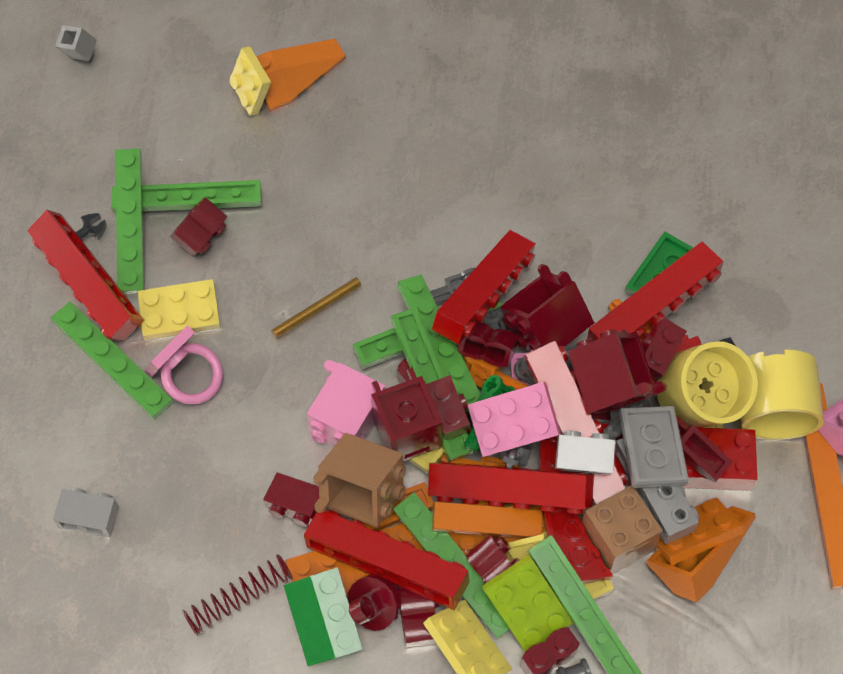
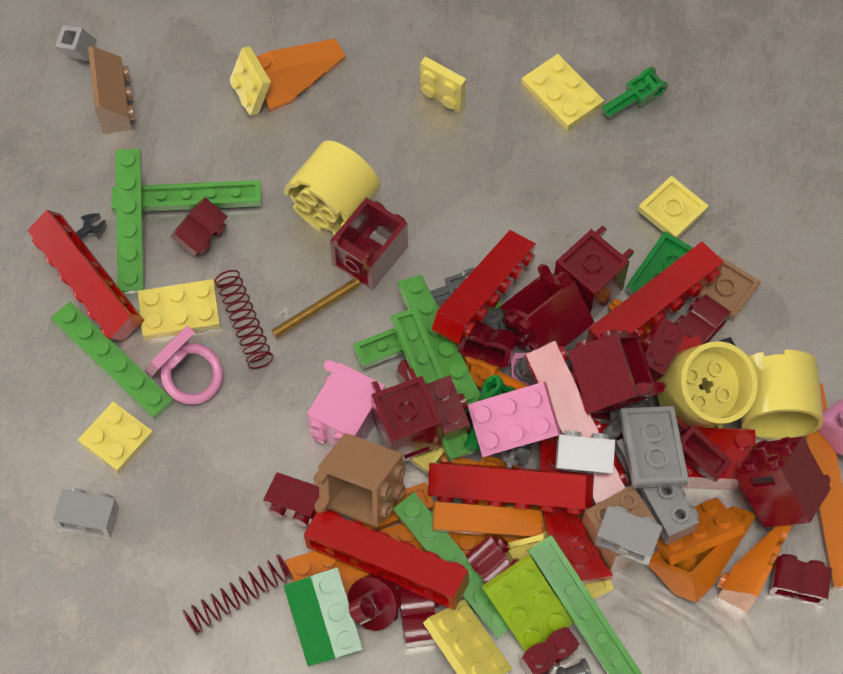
(111, 91): none -> medium nougat slope
(115, 437): none -> light yellow plate
(248, 345): none -> dark red piece
(331, 186): none -> light yellow brick
(362, 256): none -> dark red container
(442, 84): none -> light yellow plate
(562, 92): none -> light yellow plate
(596, 269): none -> dark red container
(628, 534): none -> light grey brick
(638, 90): none -> green connector
(673, 207): none -> light yellow plate
(704, 319): none -> dark red brick
(732, 288): none -> medium nougat tile
(749, 574): none -> orange wedge
(783, 482): none -> dark red container
(800, 579): none -> dark red brick

